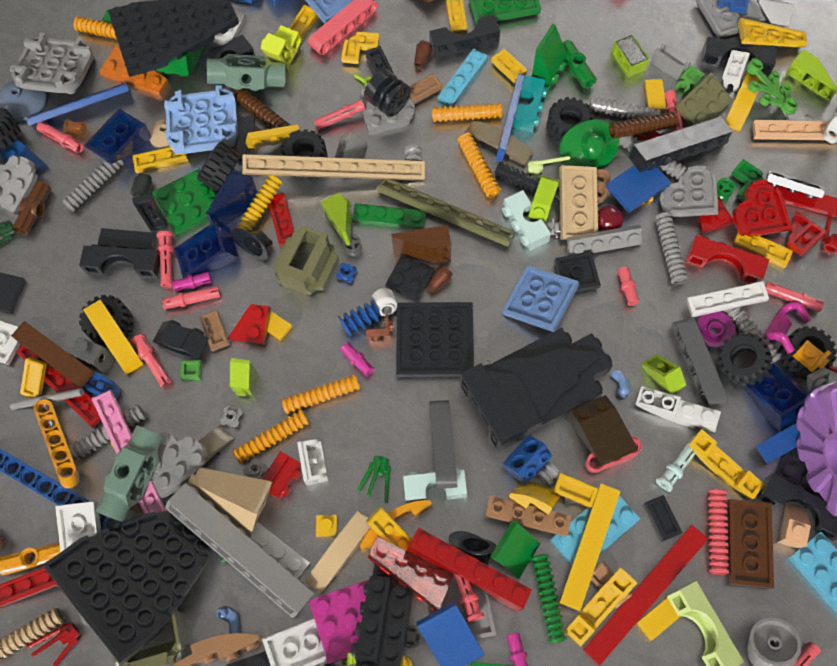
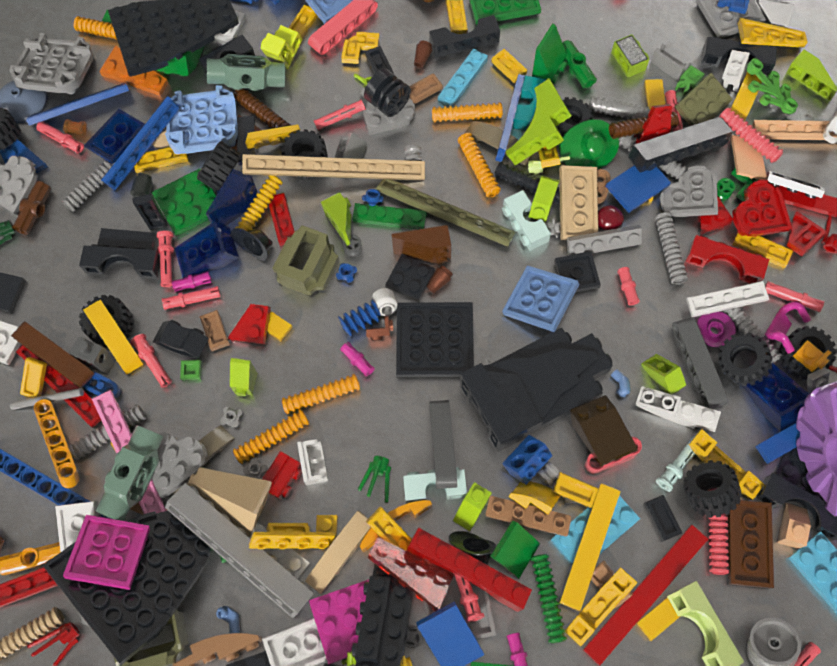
(107, 552): none -> dark pink plate
(140, 143): none -> blue tile
(290, 536): none -> yellow bracket
(372, 197): none -> blue plate
(472, 507): none -> lime slope
(542, 131): none -> lime arch
(549, 158): none -> yellow tile
(657, 123): none -> red wing
(716, 501): none -> black tyre
(747, 160): none -> light nougat piece
(751, 135): none -> coral piece

